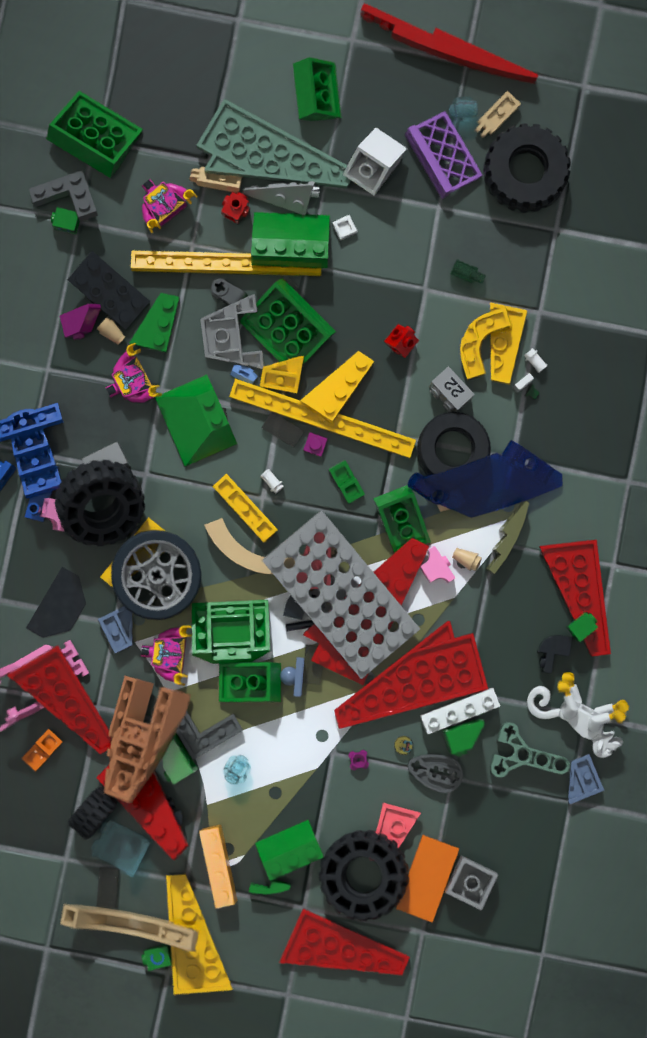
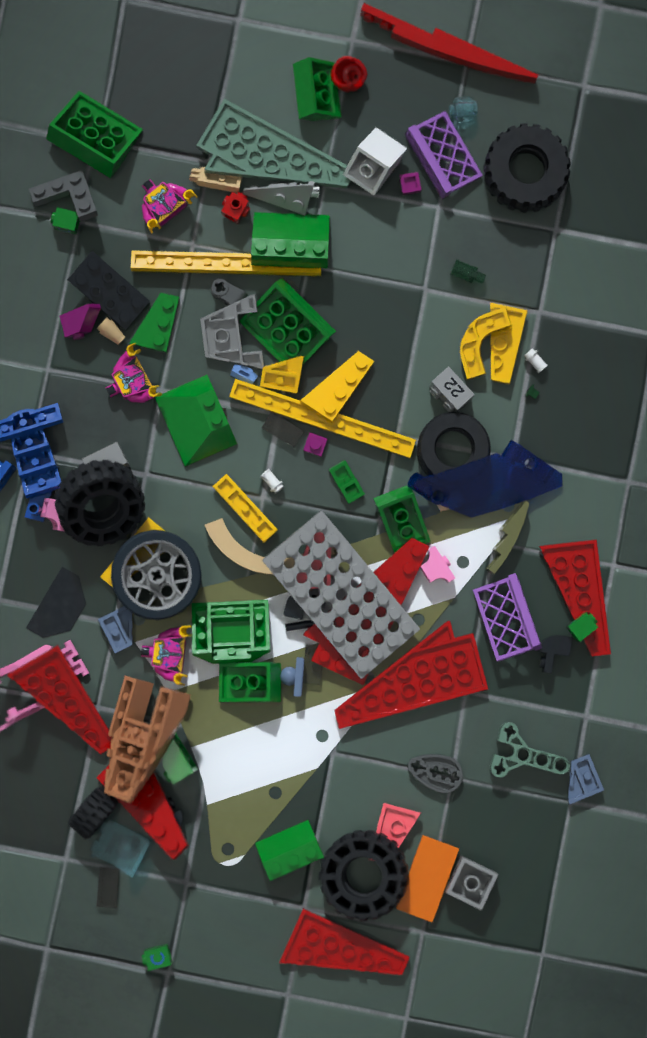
(42, 750): orange slope -> none
(129, 923): tan arch -> none
(196, 969): yellow wing -> none
(200, 743): dark grey plate -> none
(218, 866): light orange brick -> none
(236, 769): clear light blue head -> none
(275, 887): green slope -> none
(344, 227): white tile -> none
(345, 72): none -> red piece
(363, 761): magenta plate -> none
(402, 340): red brick -> none
(403, 745): clear smoke tile -> none
(410, 183): none -> magenta plate
(459, 710): white brick -> none
(462, 736): green slope -> none
(467, 559): tan cone -> none
(497, 114): tan hinge -> none
(522, 610): none -> medium lavender fence
(523, 383): white tile -> none
(584, 720): white animal -> none

